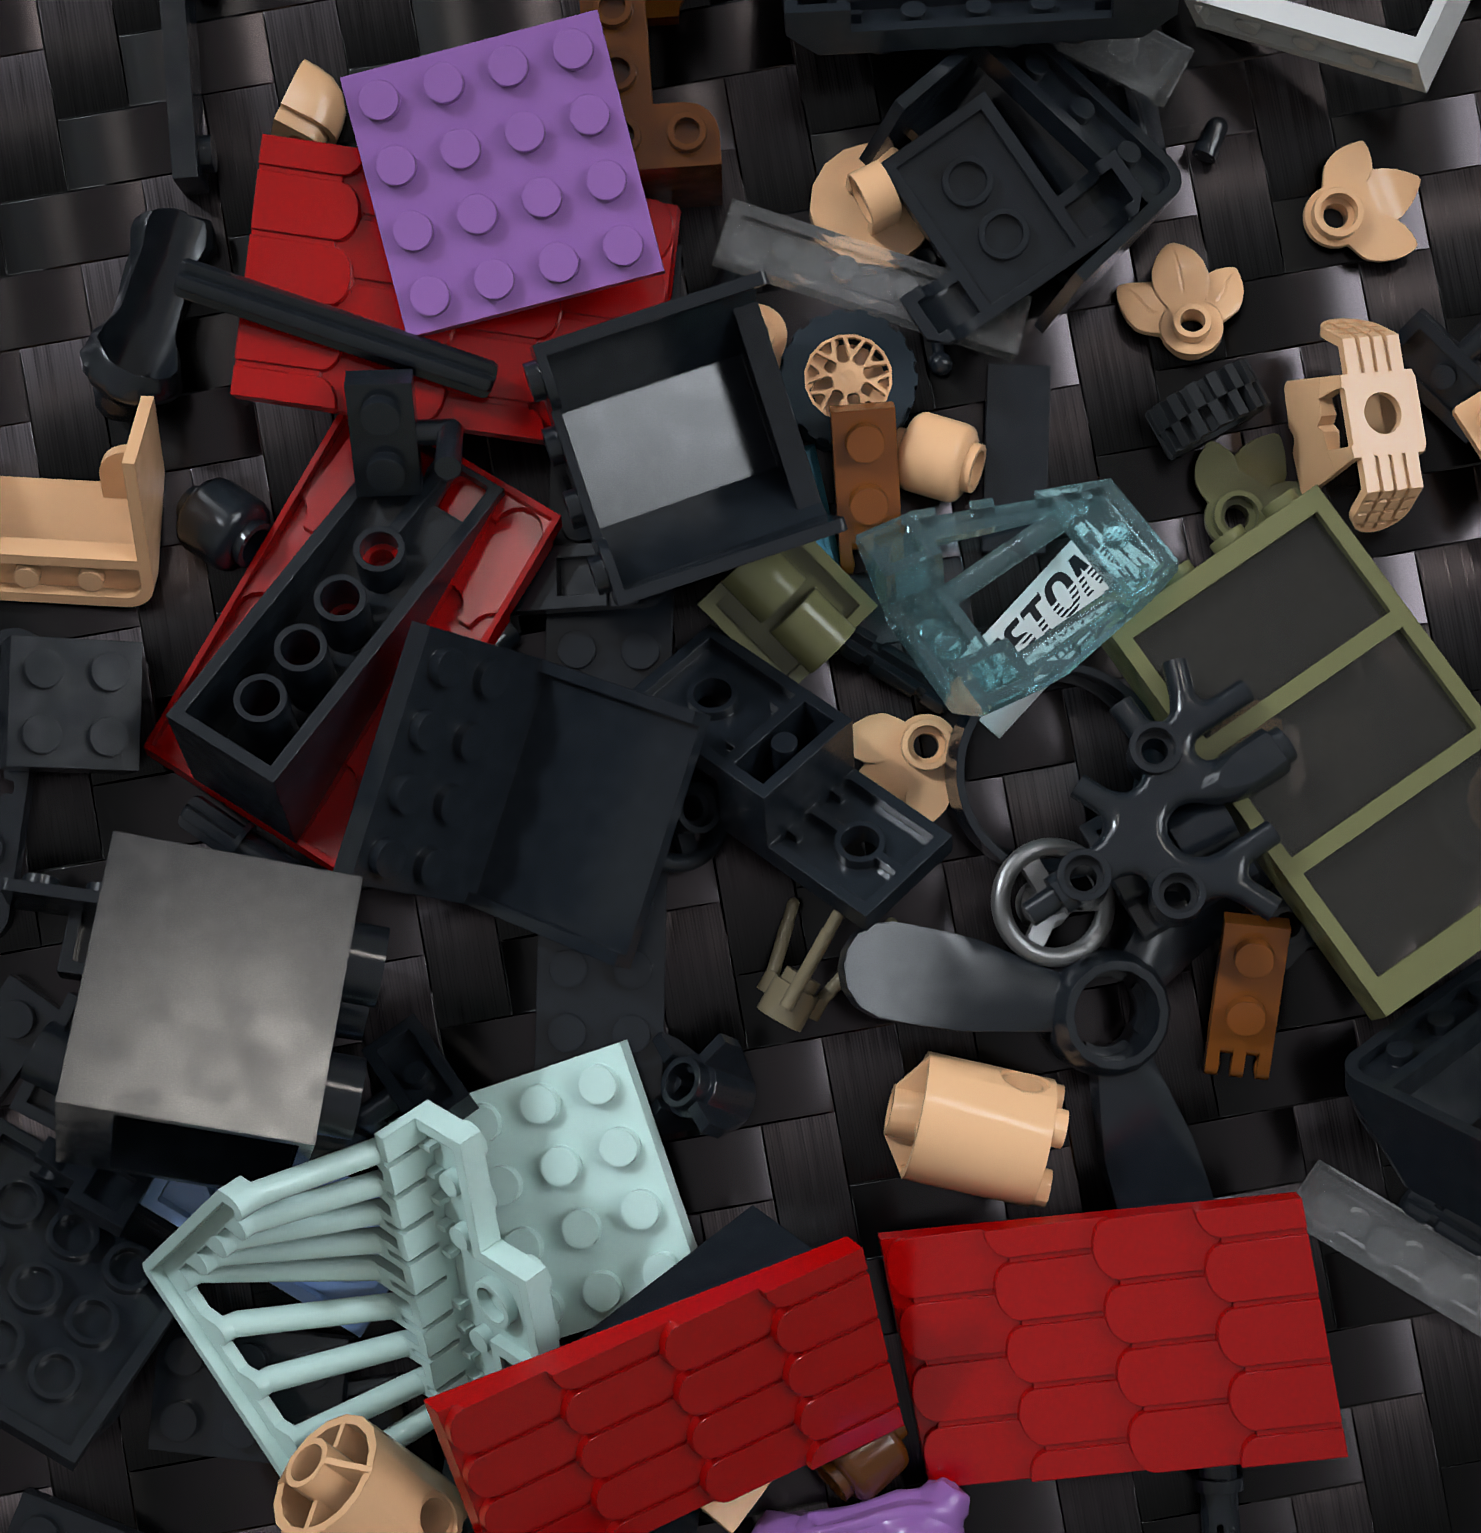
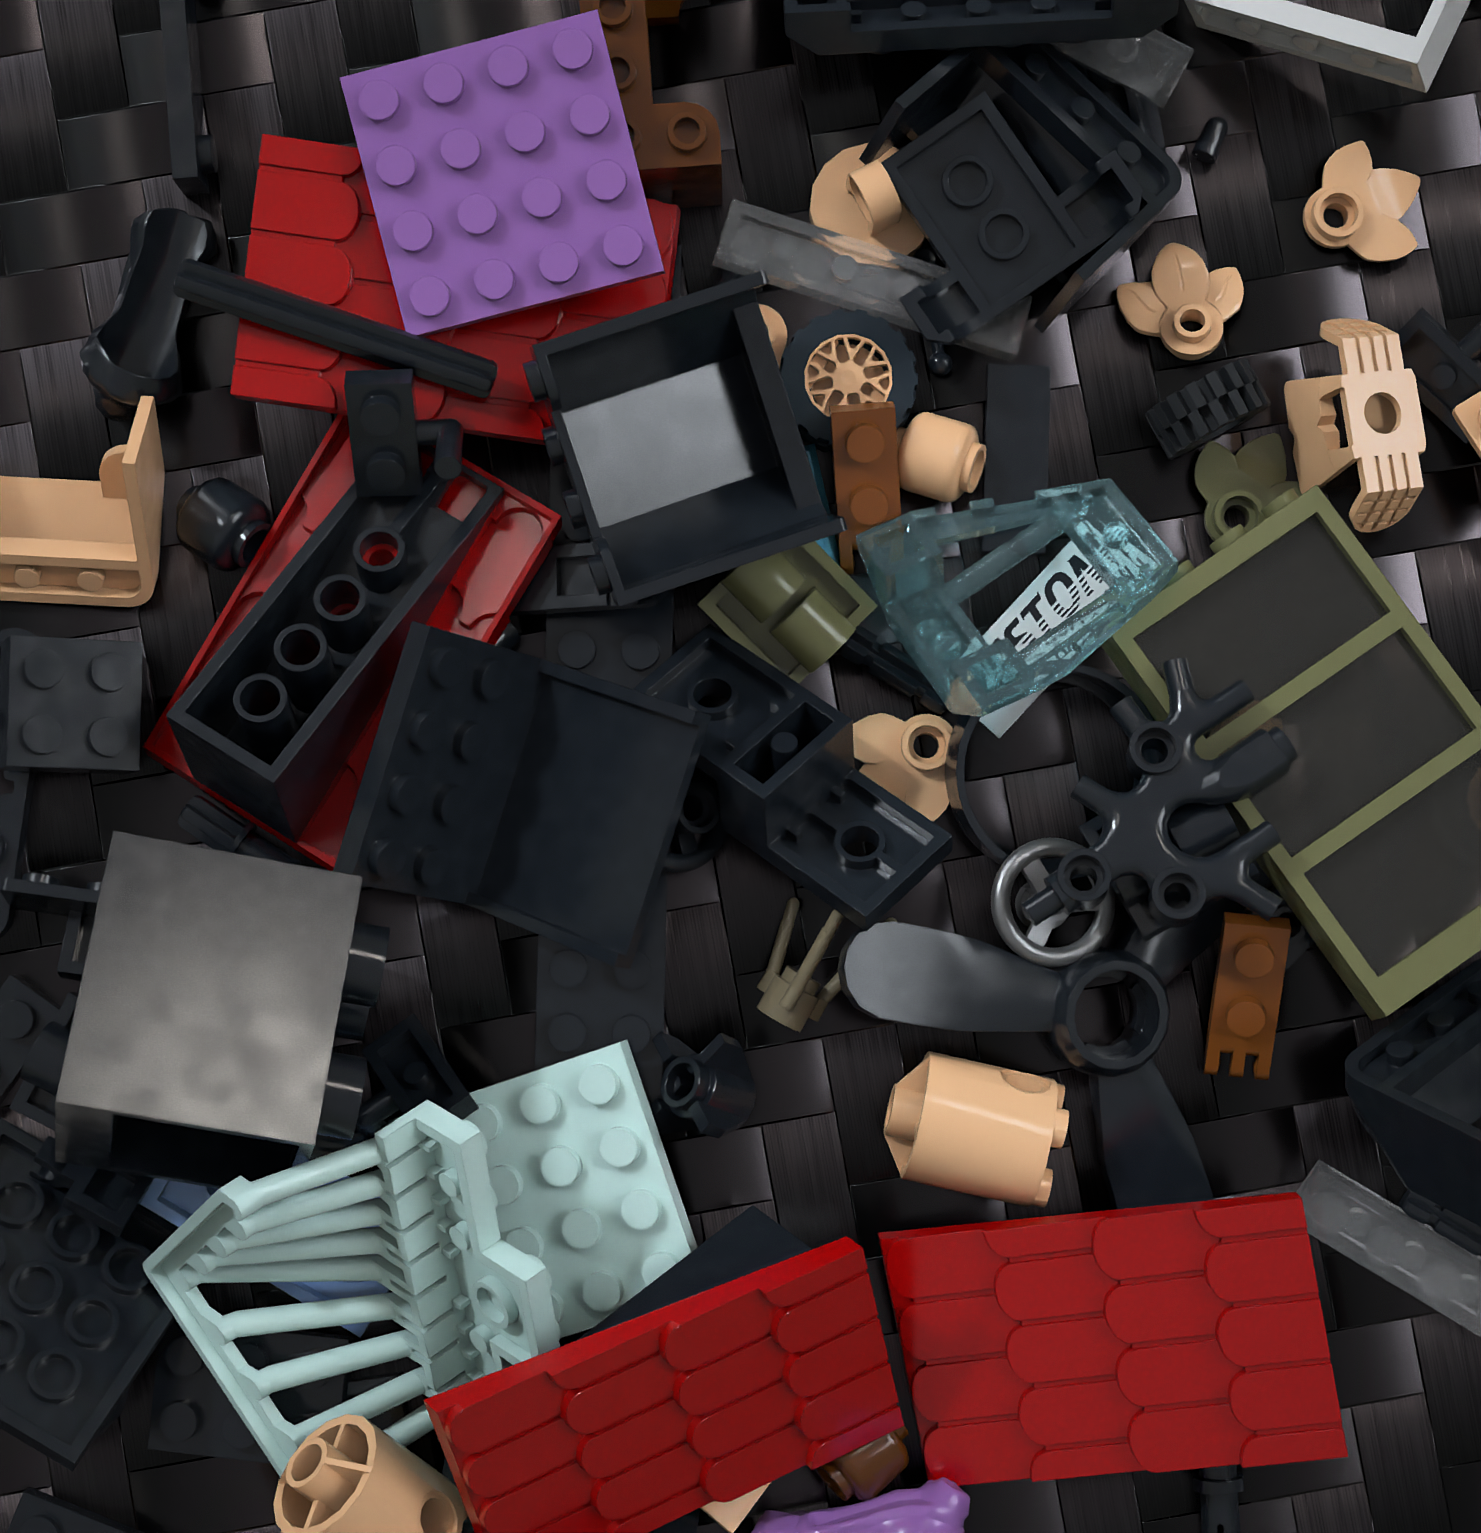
(311, 107): light nougat piece -> none

